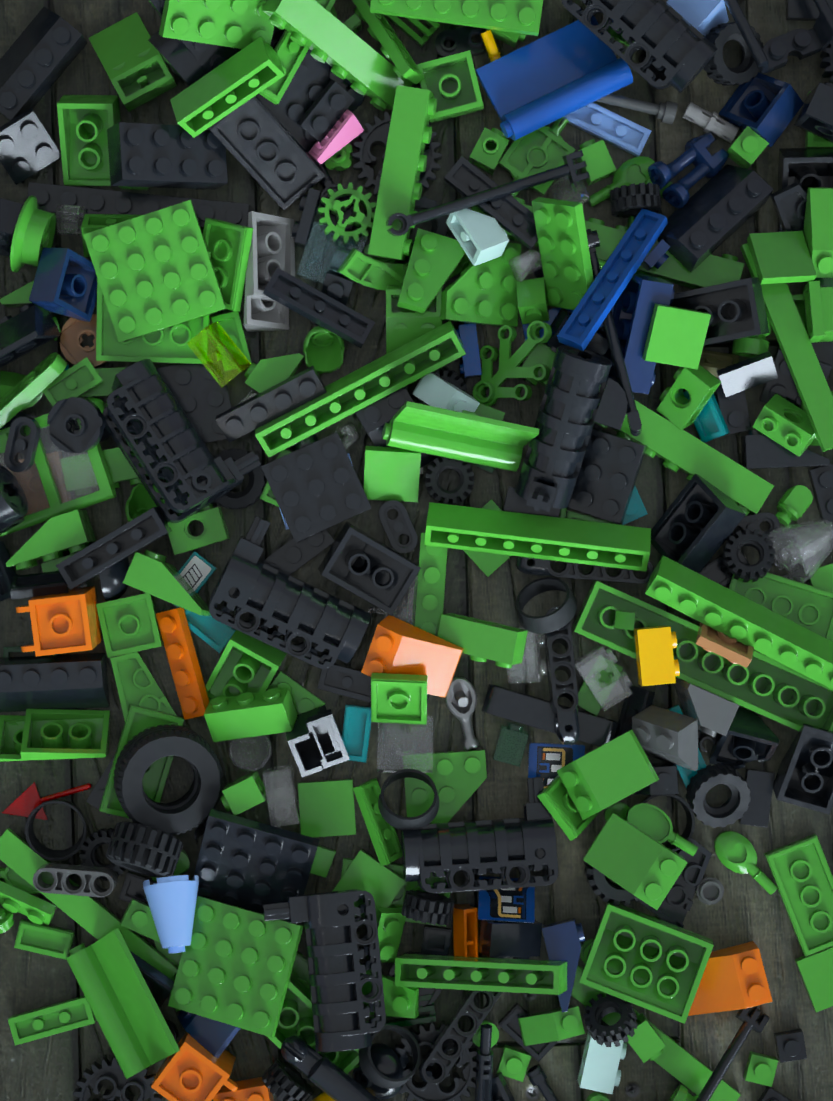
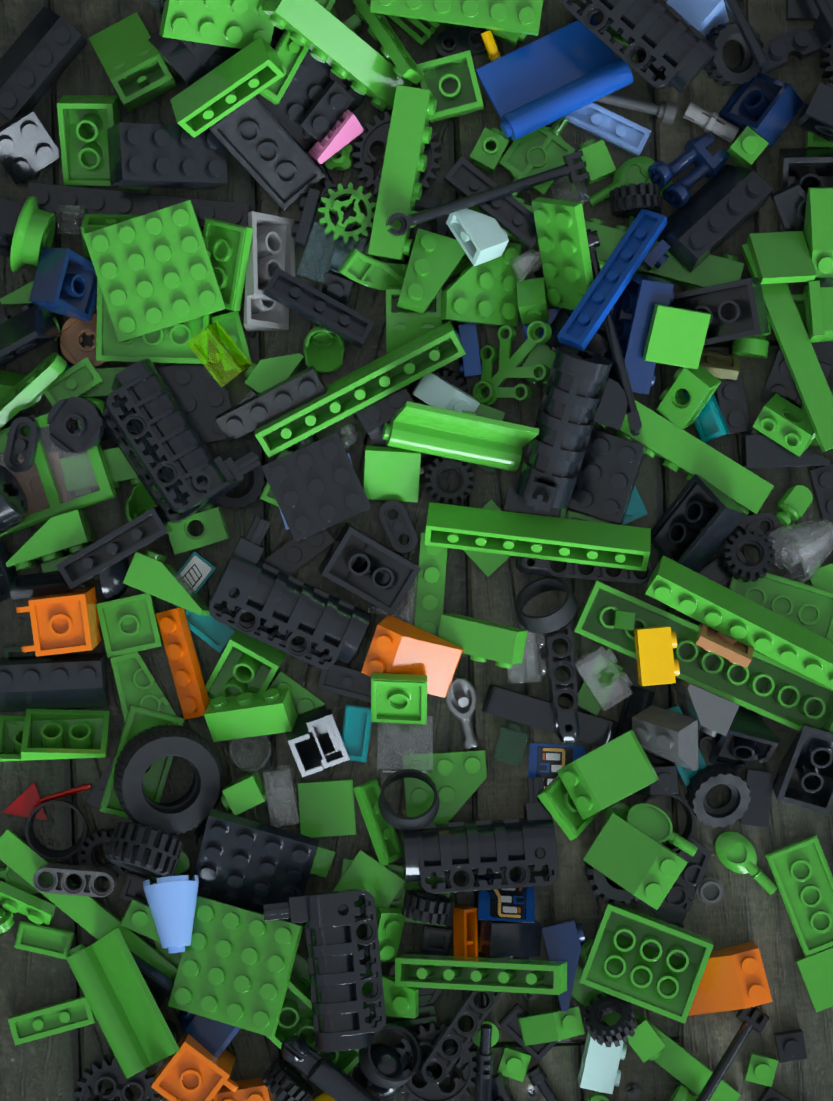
(747, 374): tile -> none

